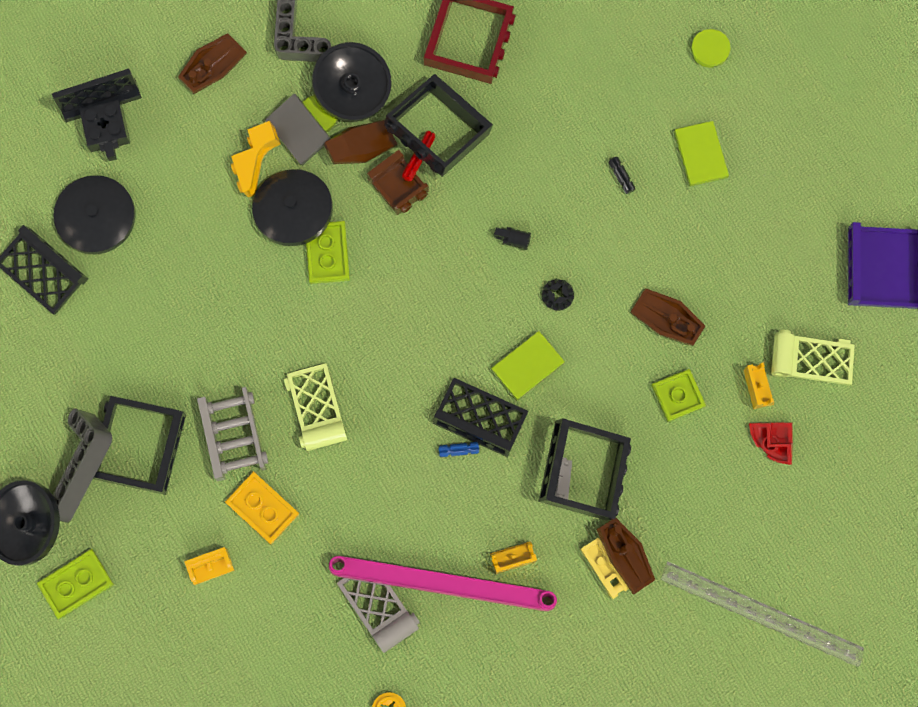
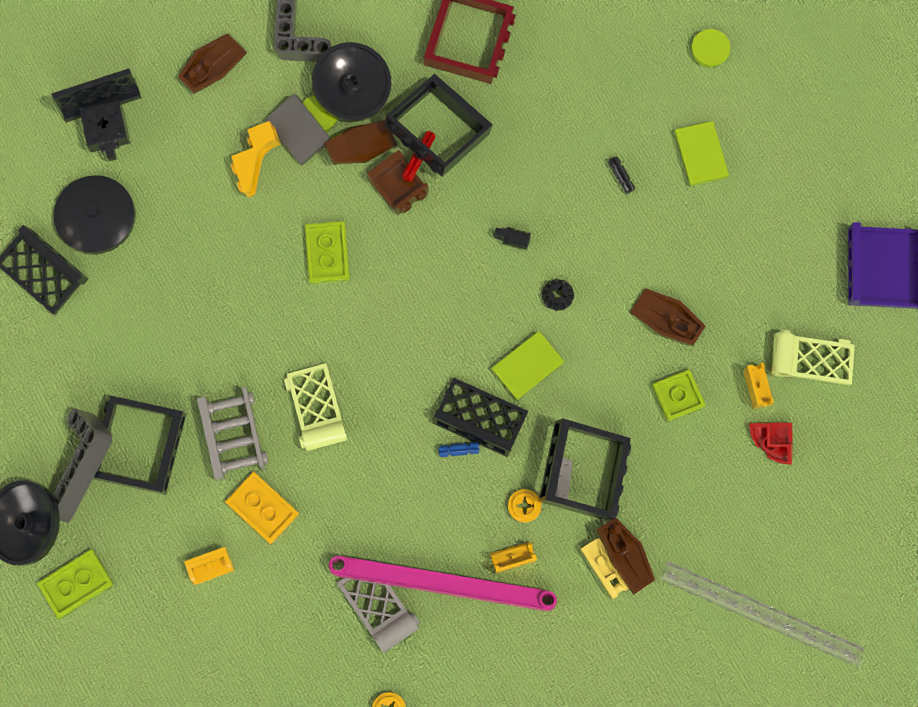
(292, 207): black dish -> none
(531, 499): none -> yellow gear

